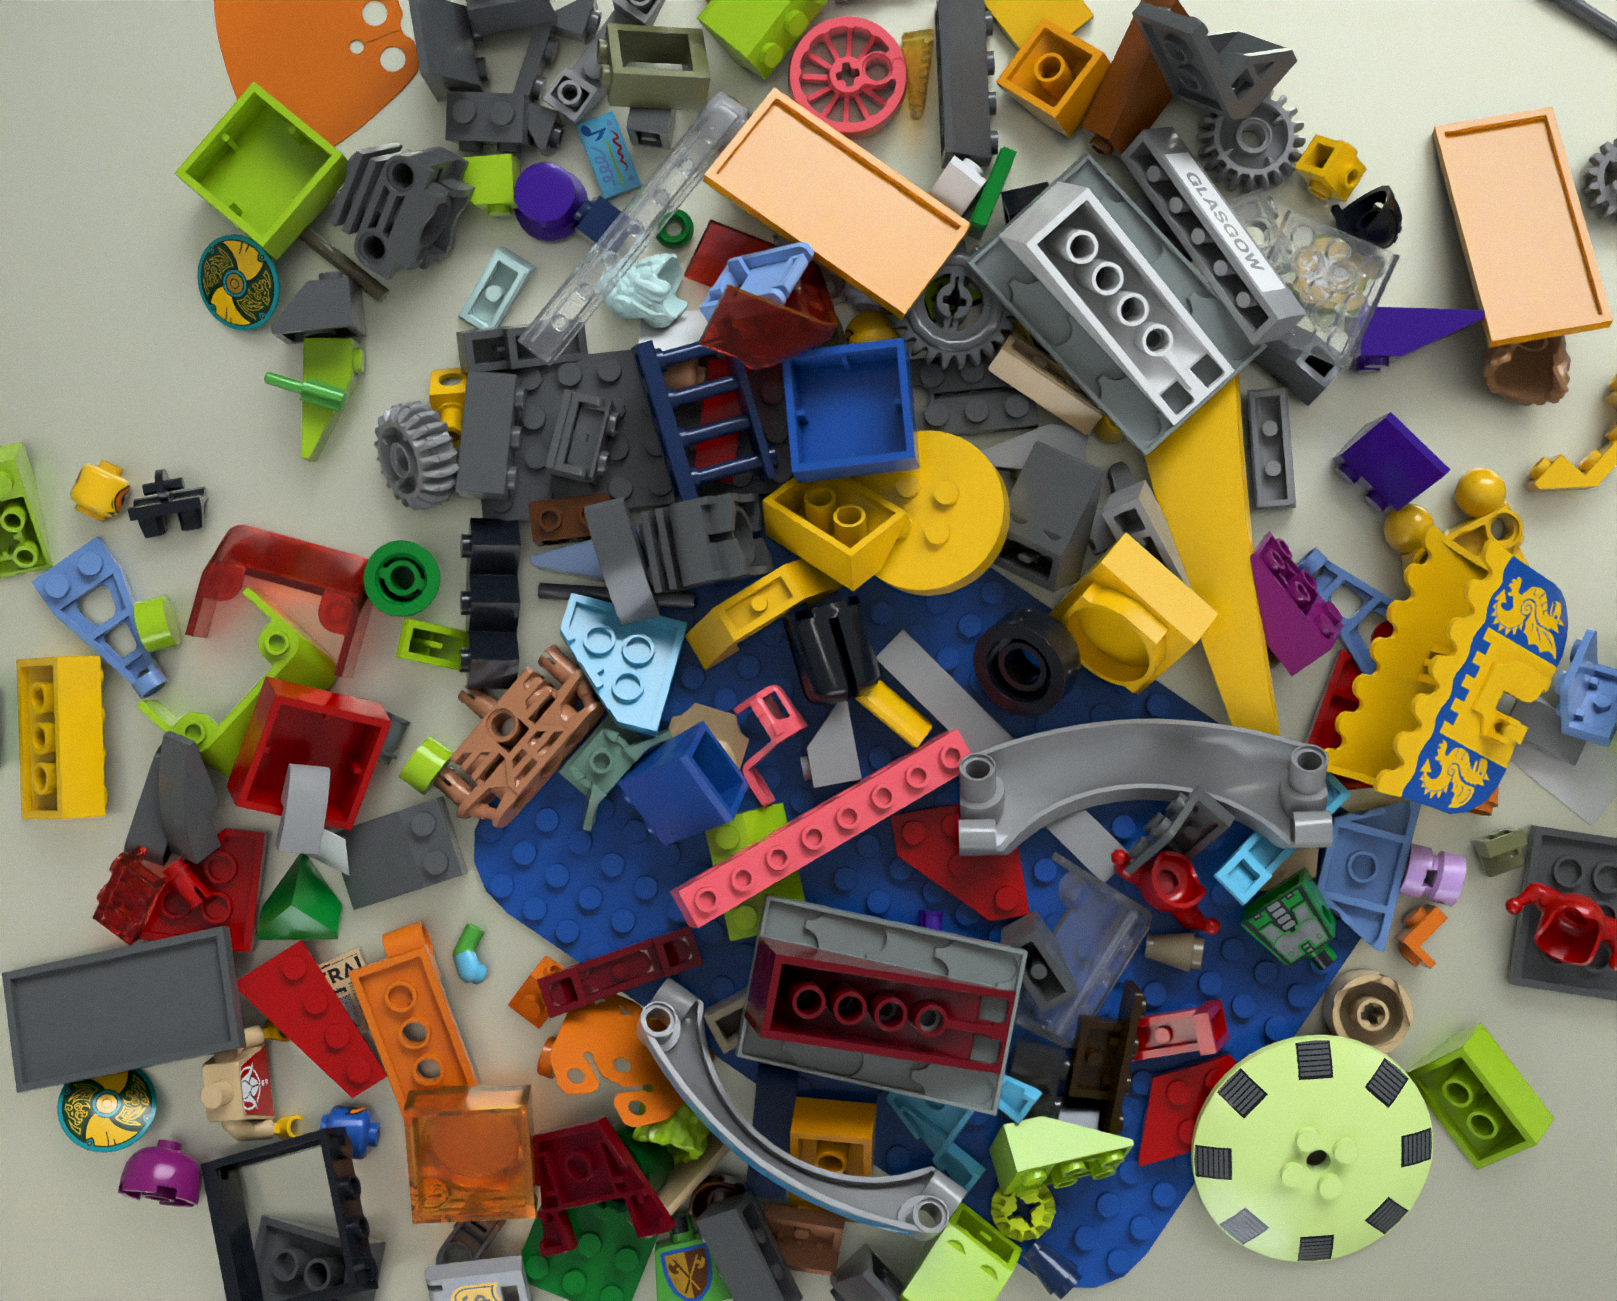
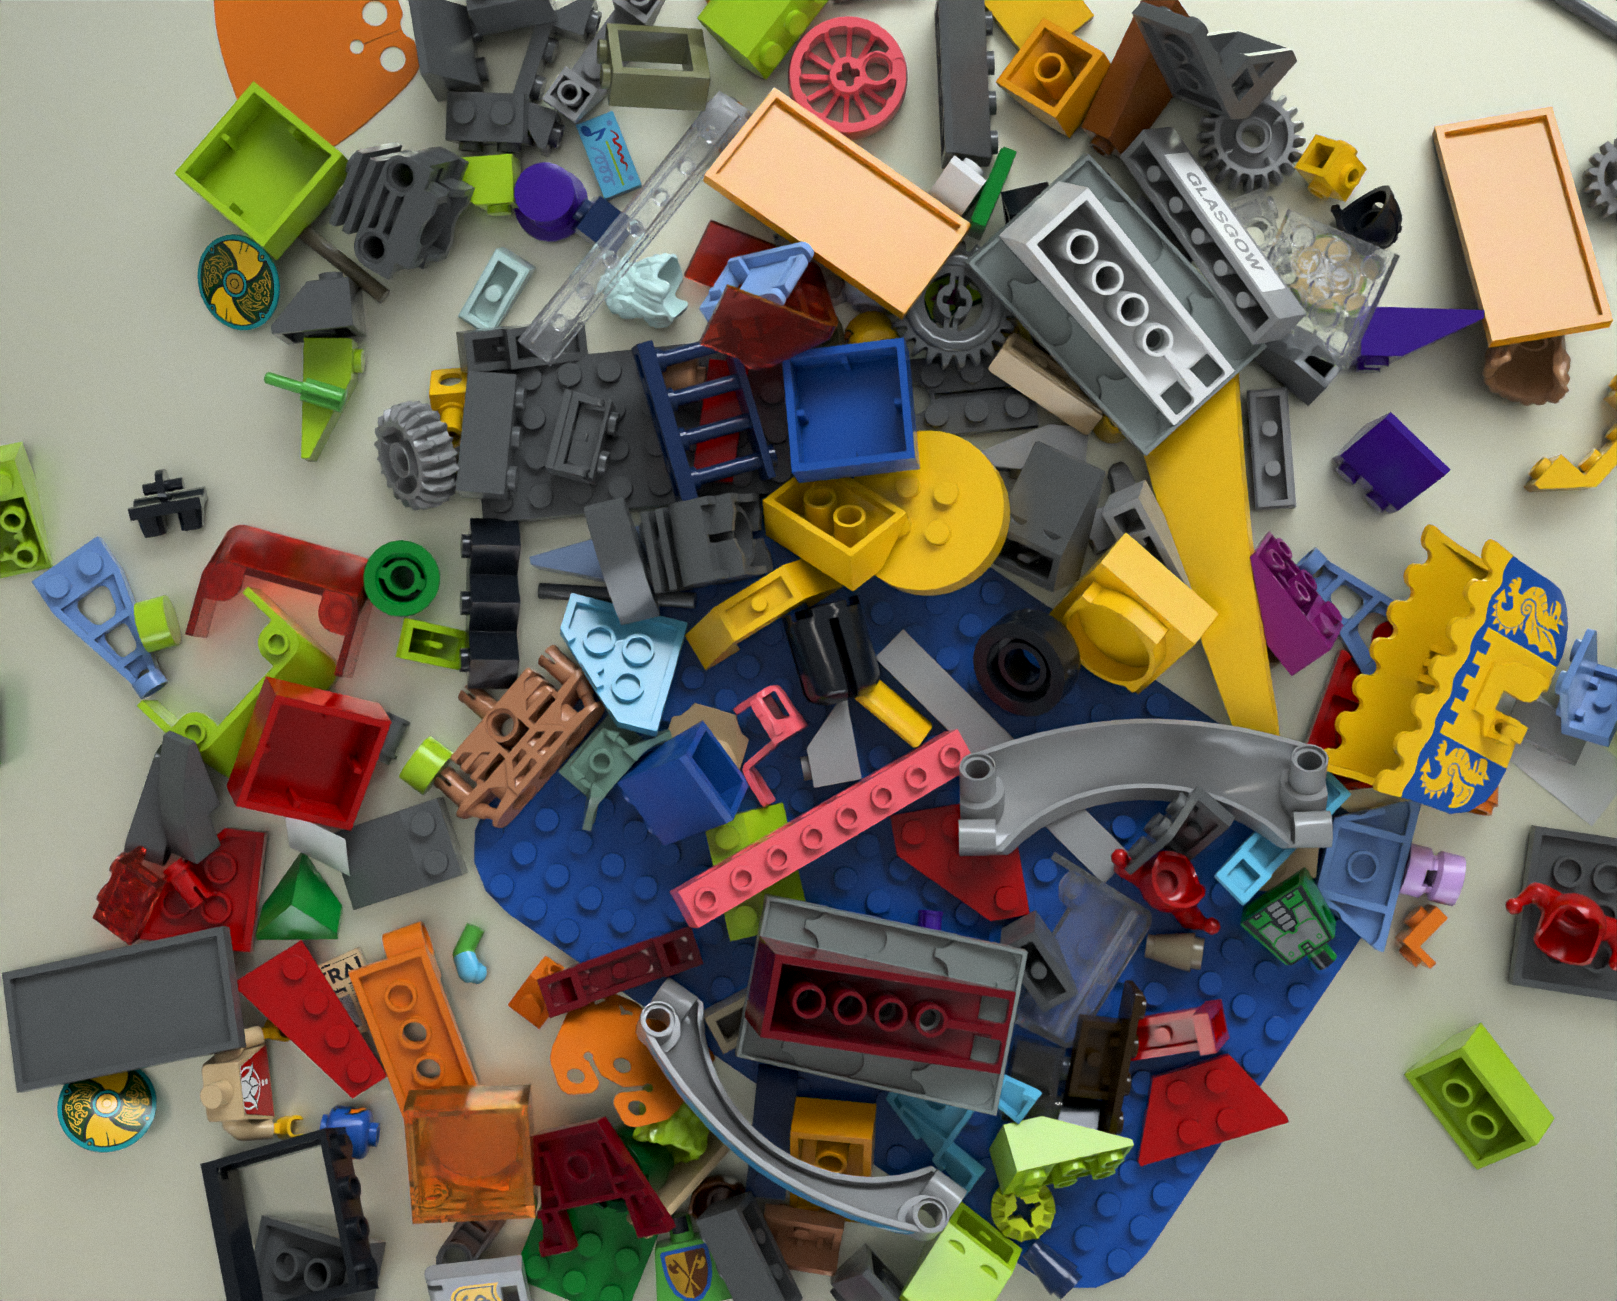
(61, 737): yellow slope -> none
(100, 490): yellow head -> none
(162, 1175): magenta cylinder -> none
(304, 809): light grey slope -> none
(544, 1064): orange tile -> none
(561, 519): reddish brown bracket -> none
(651, 127): dark grey slope -> none
(681, 240): green plate -> none
(684, 330): white sticker -> none
(917, 53): clear yellow slope -> none
(1300, 1100): yellowish green dish -> none
(1347, 1000): tan brick -> none
(1480, 495): yellow piece -> none
(1501, 850): olive bracket -> none

